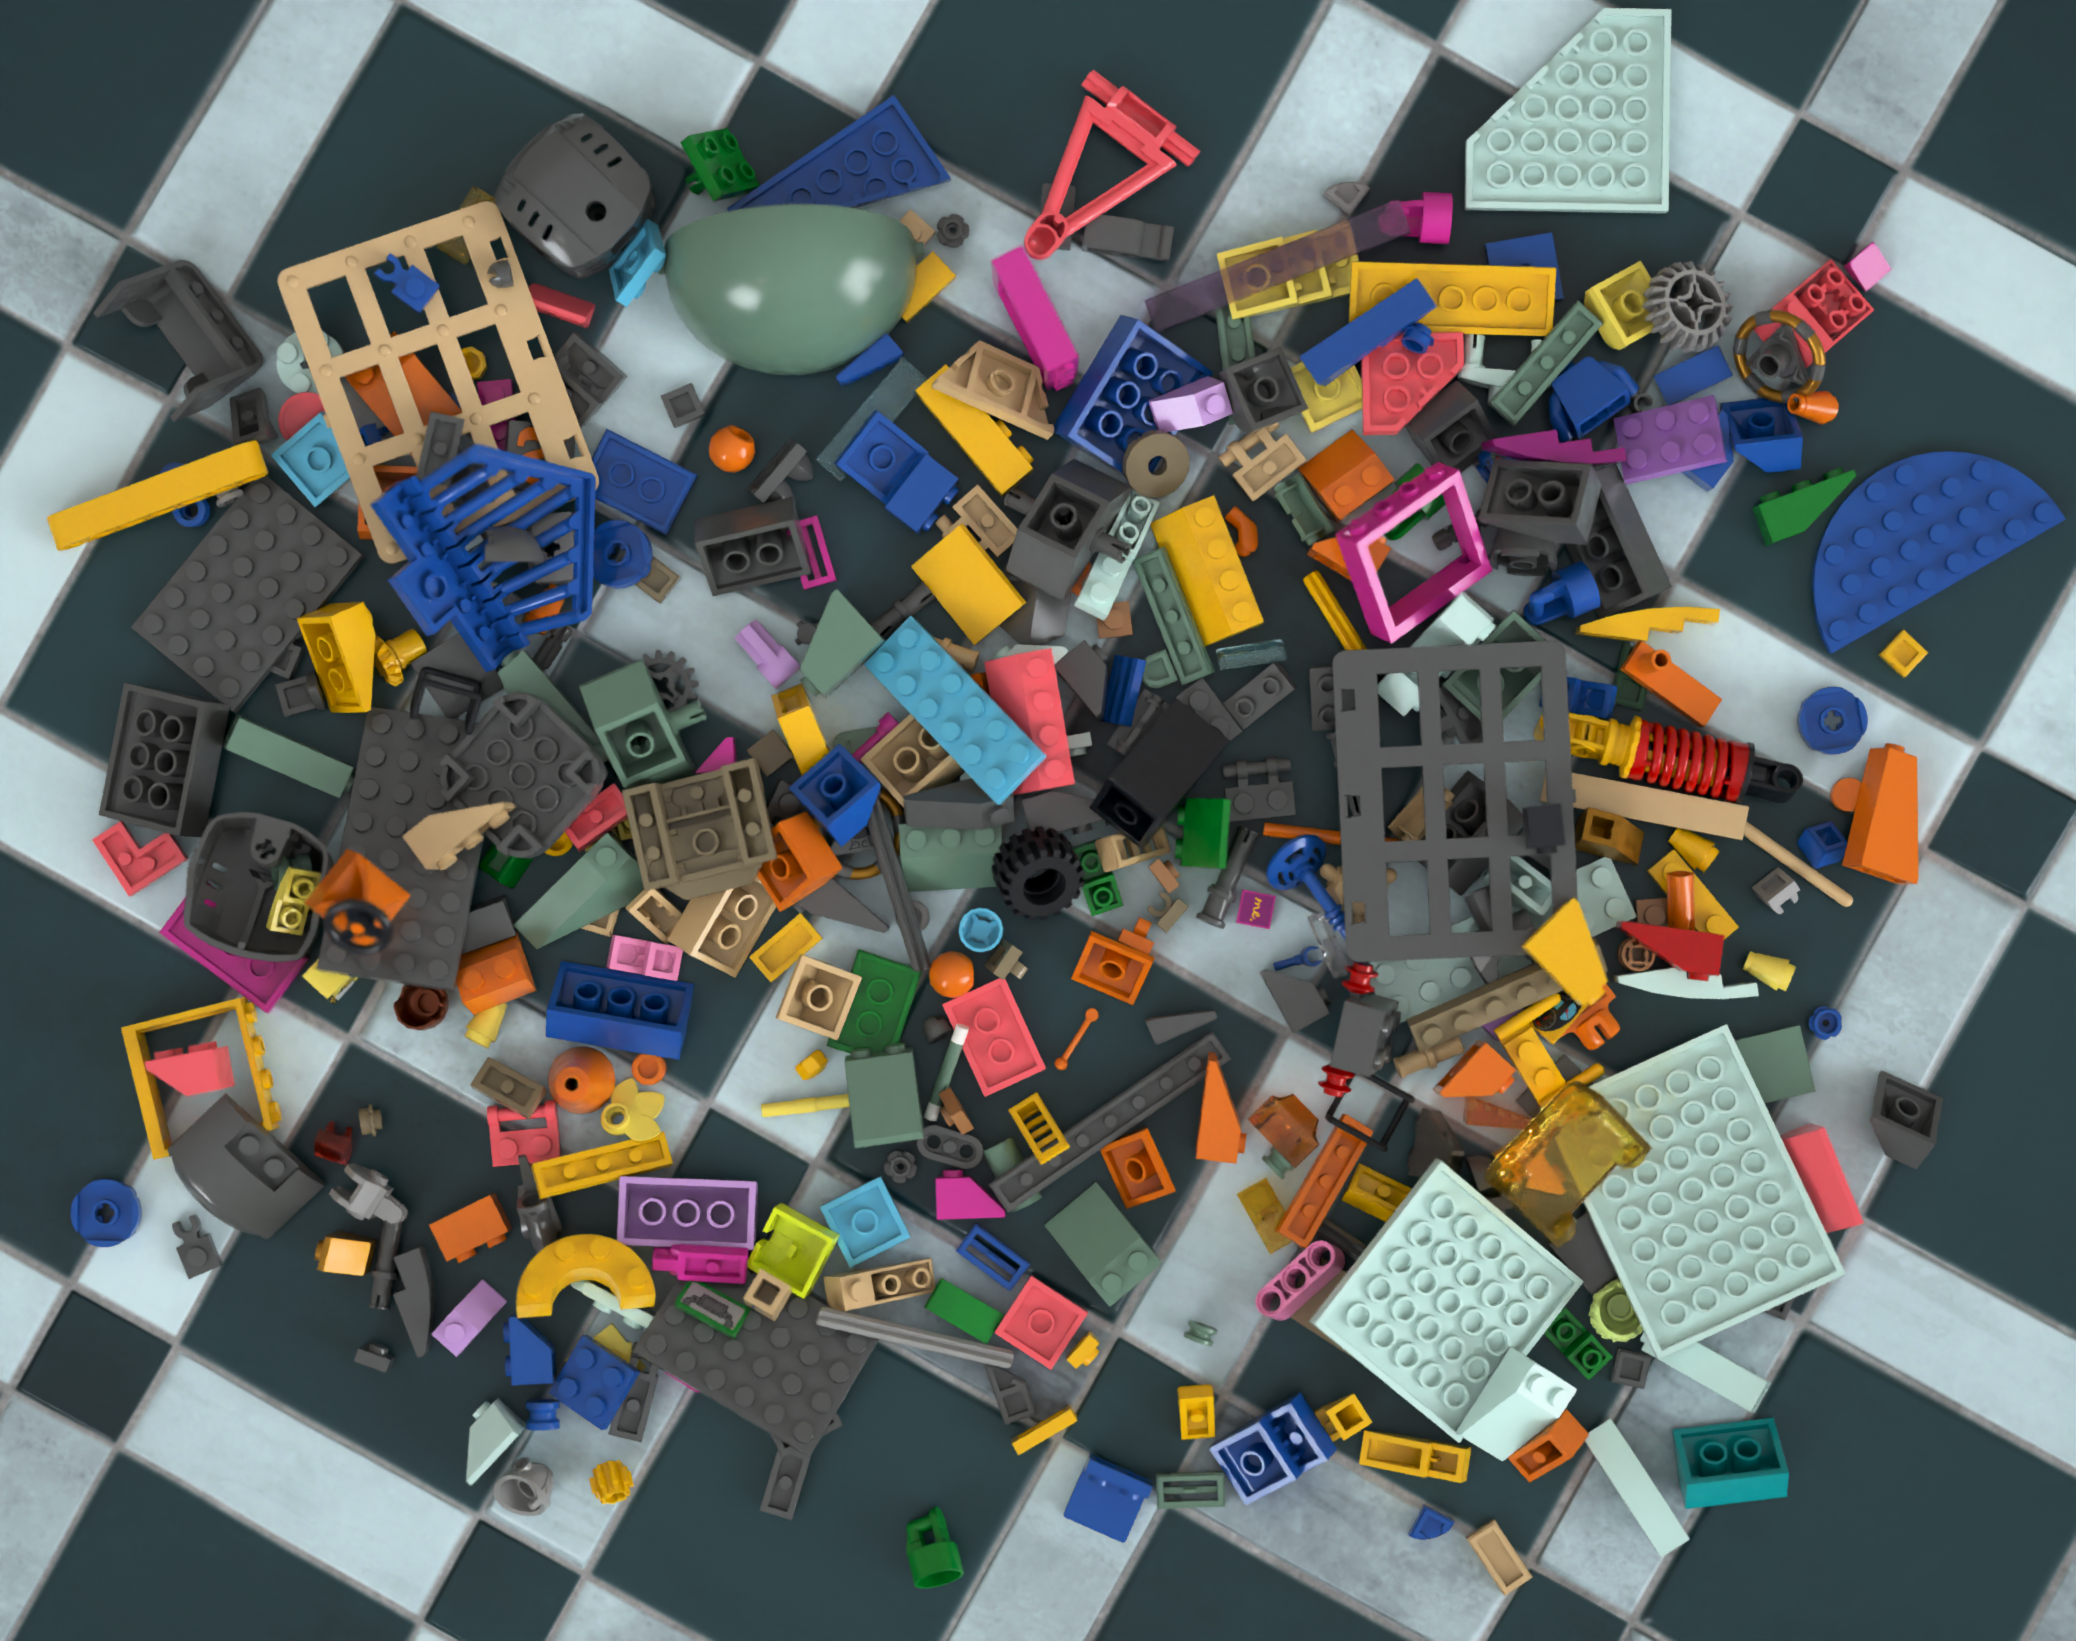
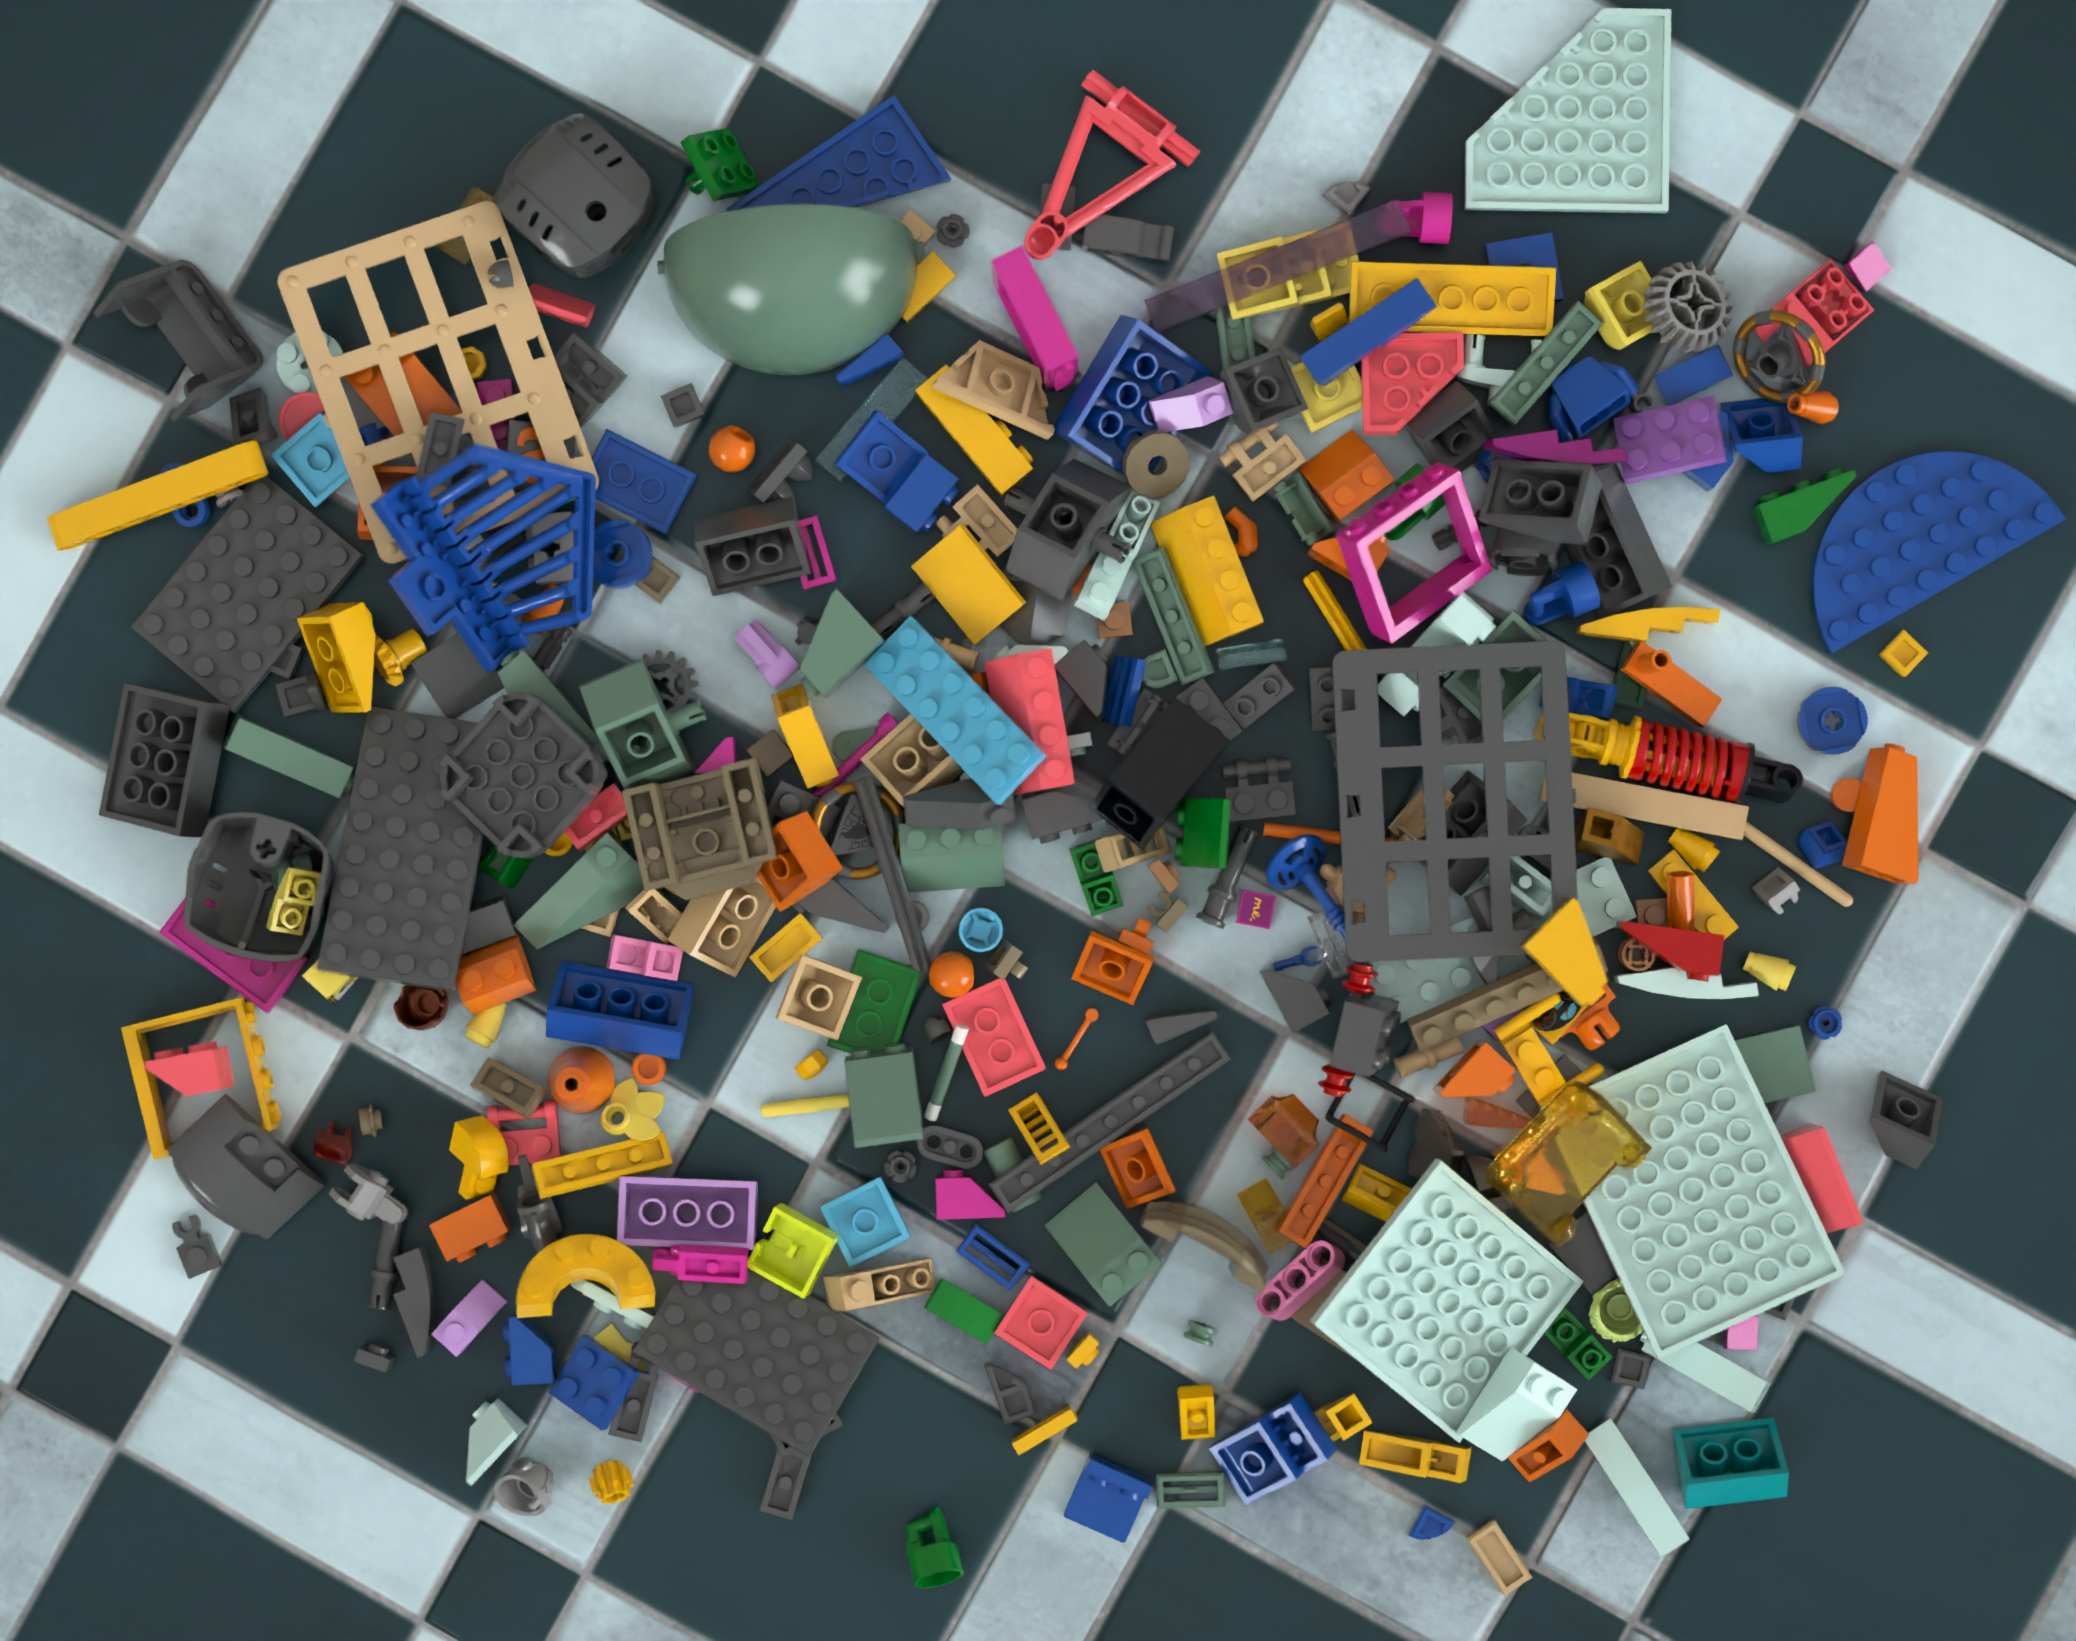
(92, 1226): blue plate -> none
(135, 865): coral plate -> none
(345, 1253): slope -> none
(358, 904): orange piece -> none
(411, 286): blue plate -> none
(446, 834): tan slope -> none
(475, 701): black piece -> none
(482, 1152): none -> yellow brick
(511, 545): dark grey brick -> none
(542, 1414): blue wheel -> none
(637, 263): medium azure plate -> none
(712, 1308): slope -> none
(767, 1295): tan brick -> none
(838, 794): blue slope -> none
(914, 1337): light grey axle -> none
(954, 1112): medium nougat plate -> none
(1043, 893): black tyre -> none
(1169, 1216): none -> dark tan slope
(1219, 1125): orange slope -> none
(1329, 321): none -> yellow slope
(1417, 338): blue plate -> none
(1544, 828): black brick -> none
(1742, 1335): none -> slope

